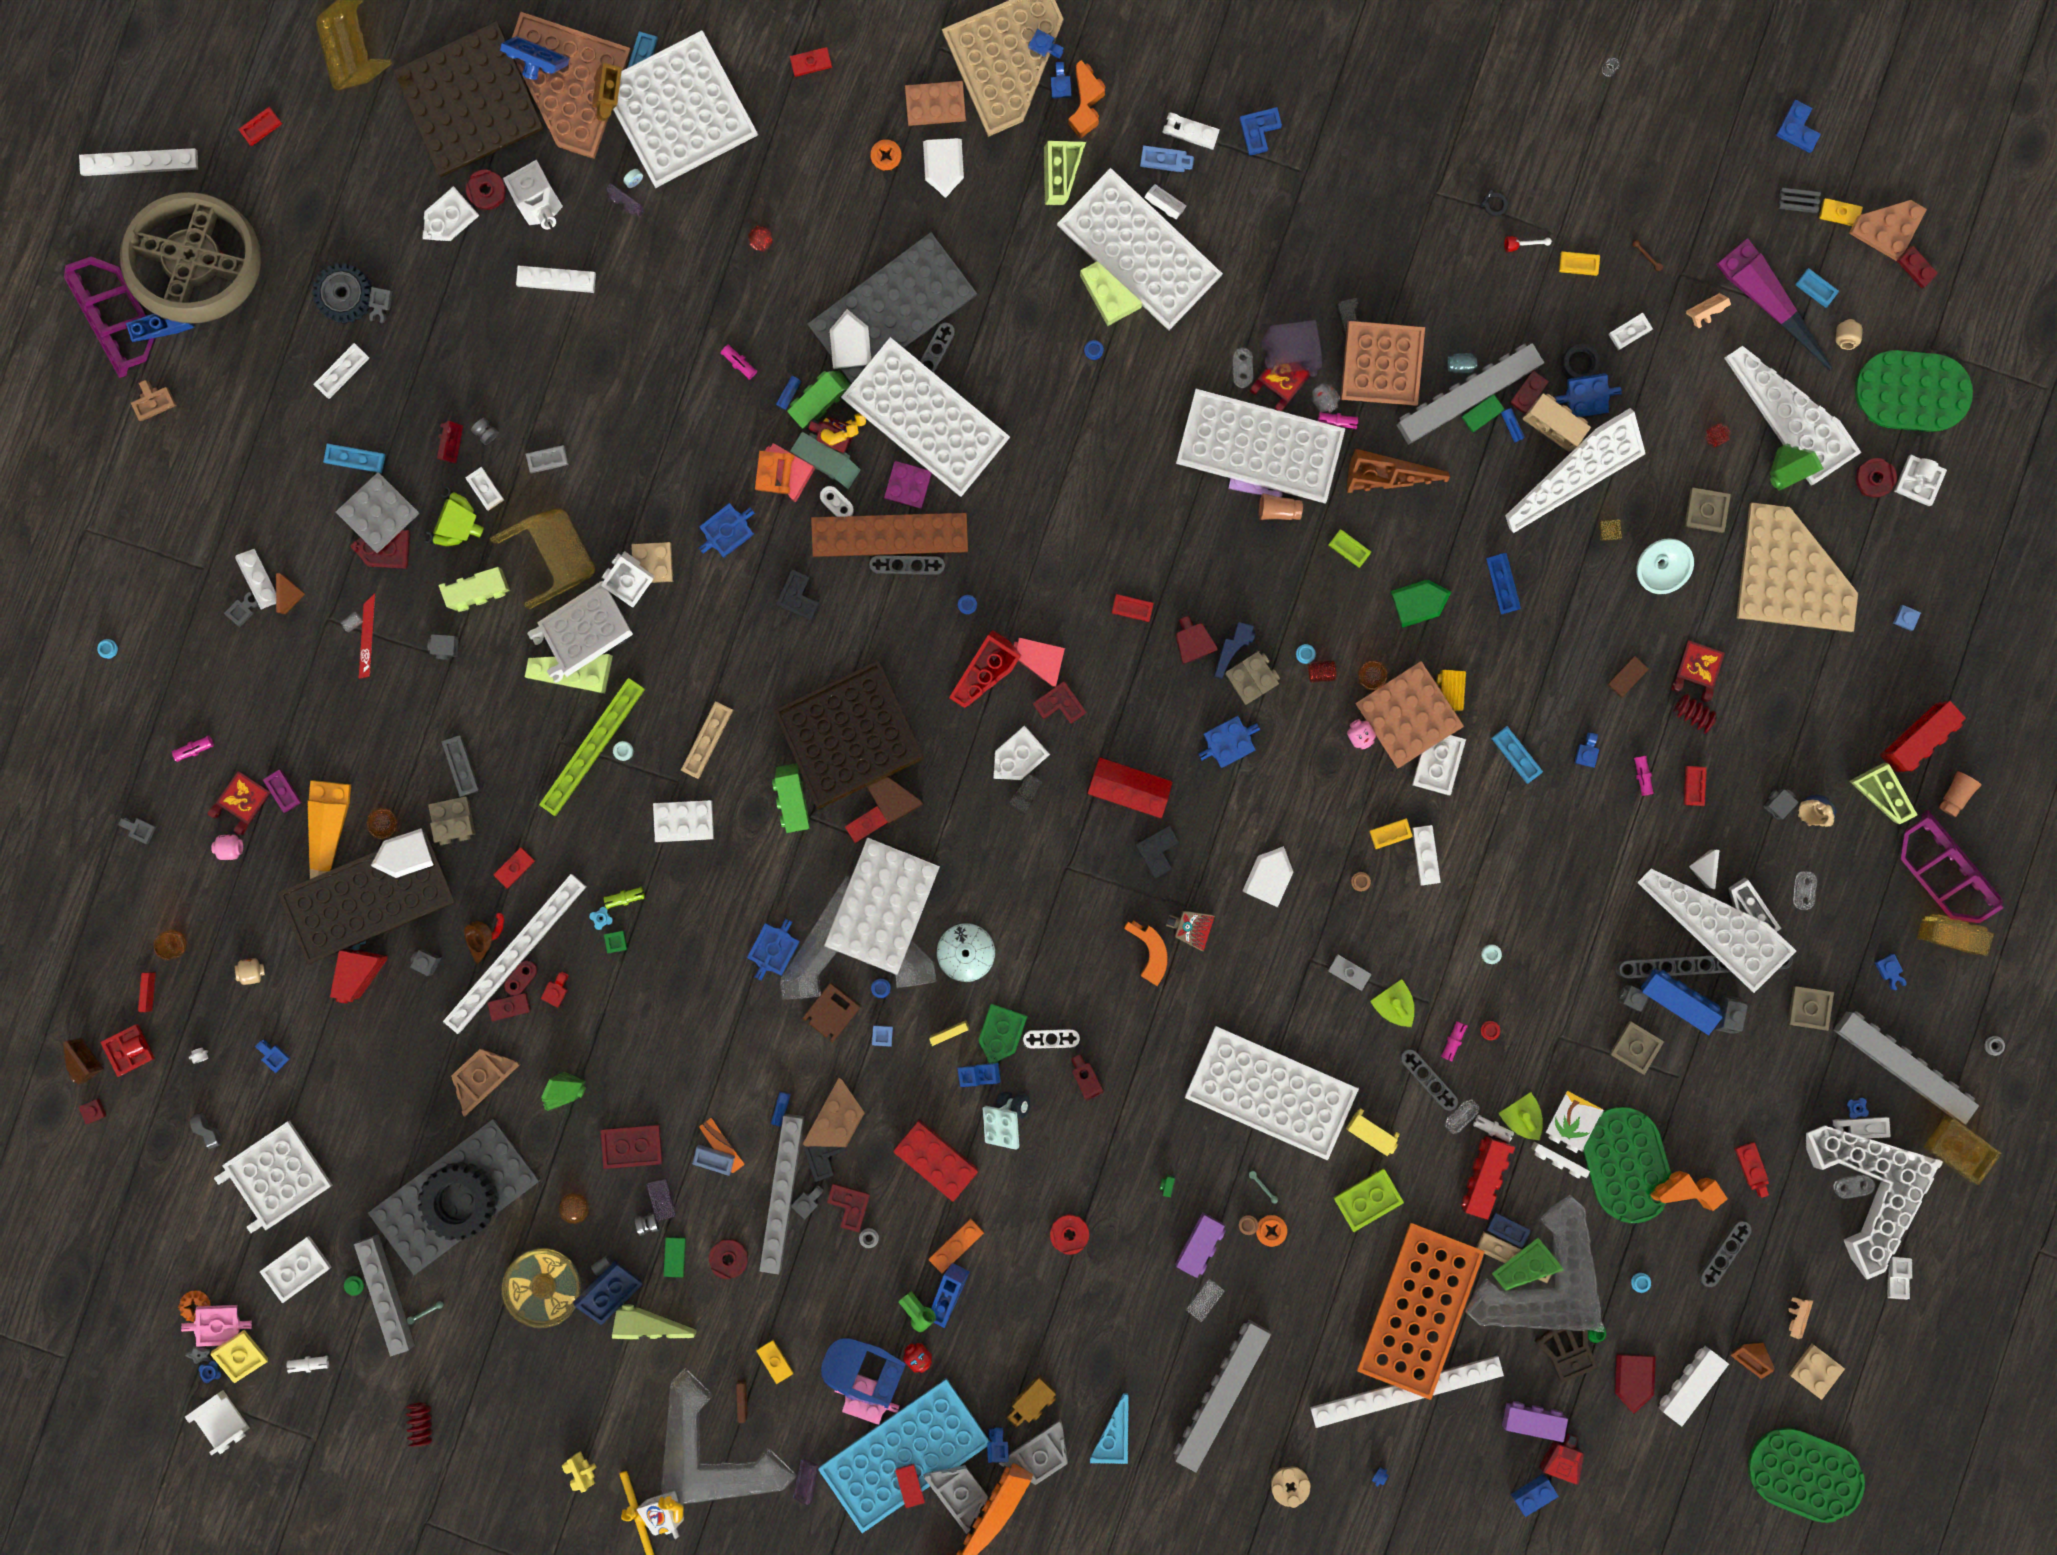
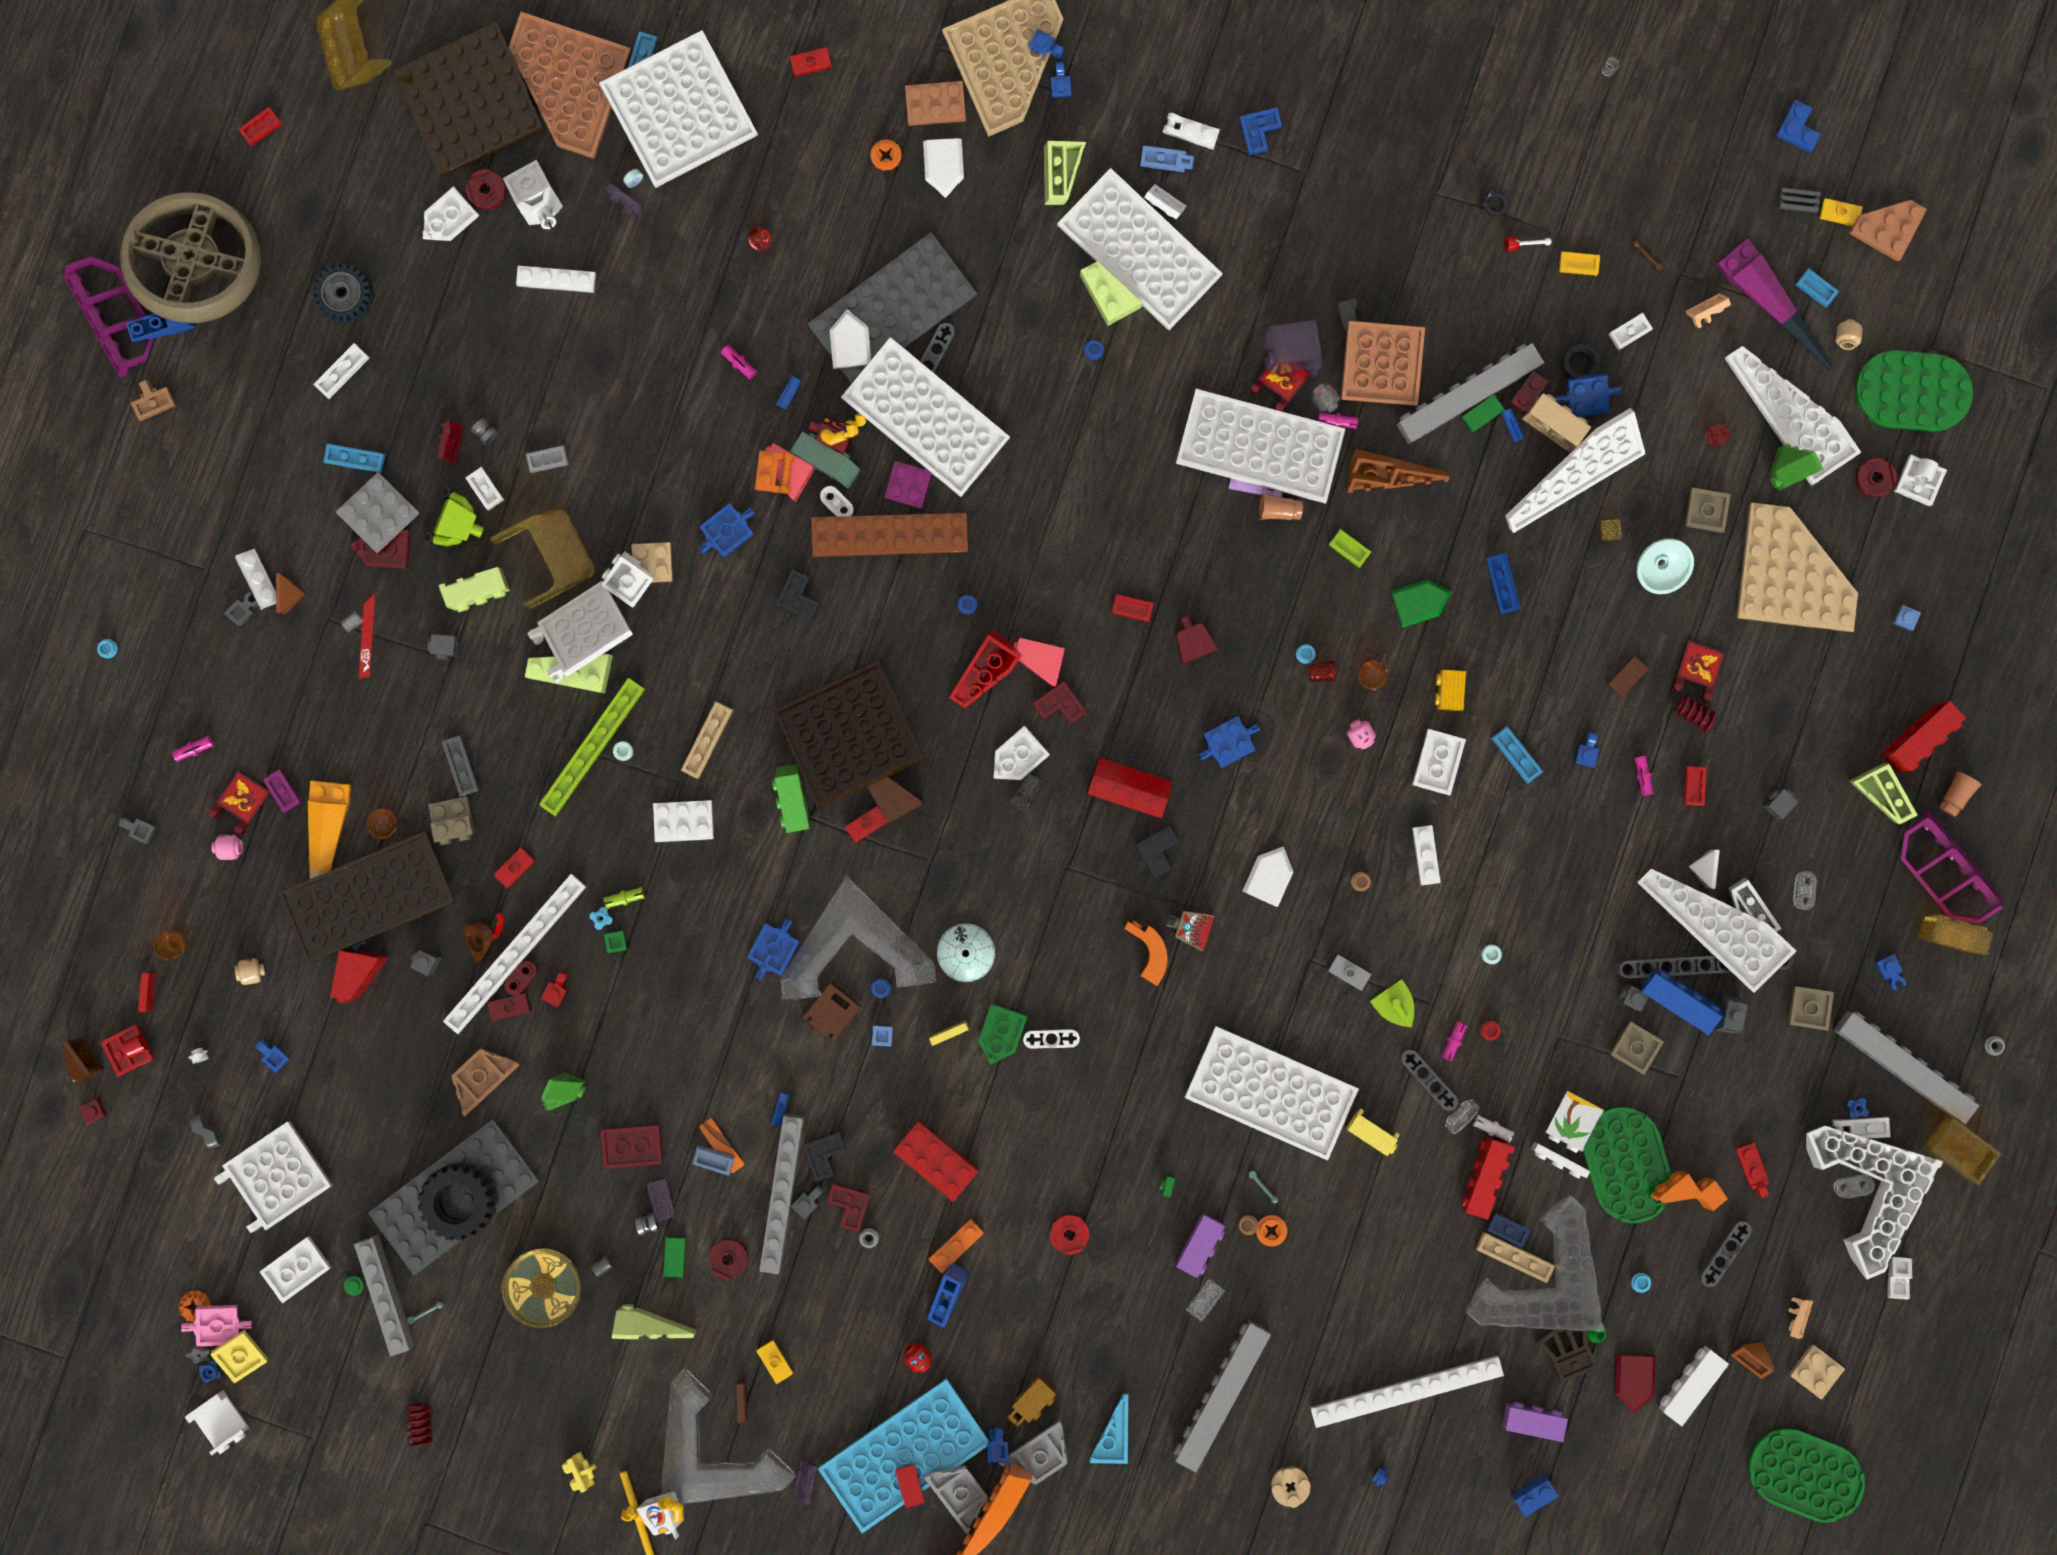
(138, 162): white plate -> none
(308, 1364): white pin -> none
(381, 301): dark grey plate -> none
(403, 854): white tile -> none
(534, 57): blue plate -> none
(573, 1208): clear orange hair -> none
(606, 90): pearl gold brick -> none
(608, 1293): dark blue plate -> none
(818, 397): bright green wedge -> none
(836, 1119): medium nougat wing -> none
(844, 1362): blue slope -> none
(863, 1410): bright pink plate -> none
(882, 906): white plate -> none
(907, 562): dark grey beam -> none
(921, 1316): bright green piece -> none
(979, 1074): blue slope -> none
(1002, 1121): light aqua plate -> none
(1090, 92): orange arch -> none
(1090, 1086): dark red torso -> none
(1242, 367): clear plate -> none
(1242, 637): dark blue slope -> none
(1252, 677): dark tan plate -> none
(1368, 1200): lime plate -> none
(1391, 833): yellow plate -> none
(1409, 714): nougat plate -> none
(1452, 1312): orange piece -> none
(1462, 363): clear light blue brick -> none
(1524, 1117): lime shield -> none
(1526, 1266): bright green wing -> none
(1564, 1460): torso -> none
(1817, 811): tan hair -> none
(1917, 266): dark red plate -> none

